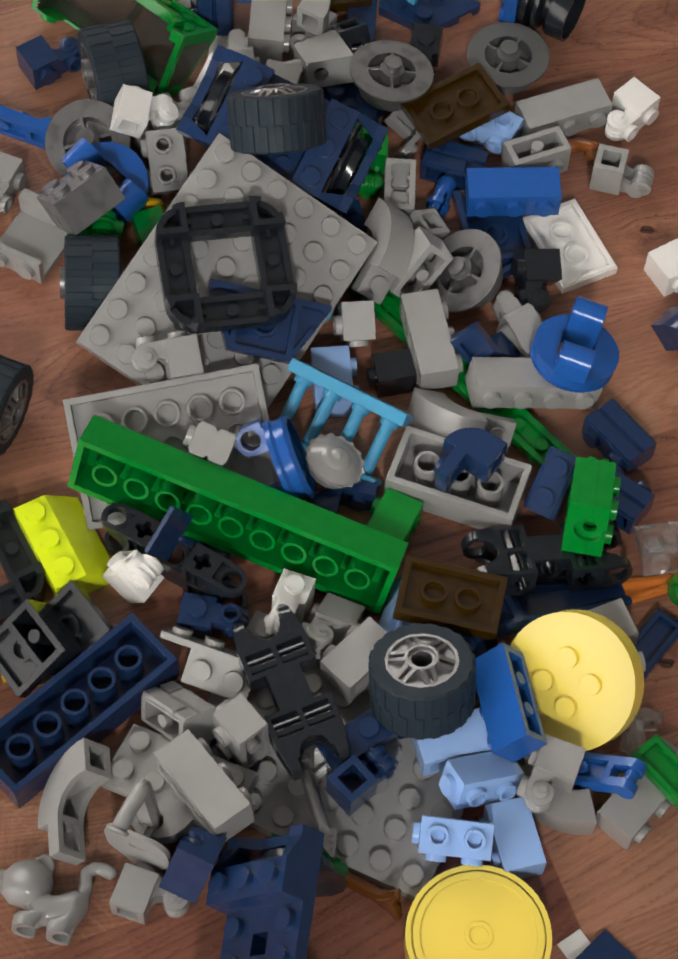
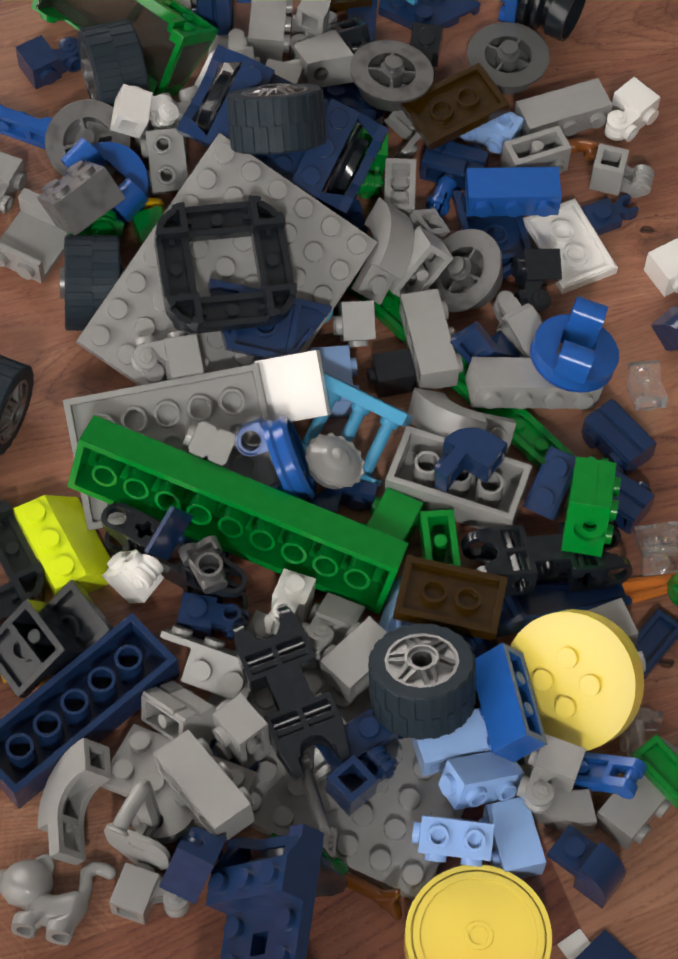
(205, 563): none -> flat silver plate
(294, 386): none -> white tile
(439, 536): none -> green brick
(594, 866): none -> dark blue brick
(608, 216): none -> dark blue plate
(645, 385): none -> clear bracket

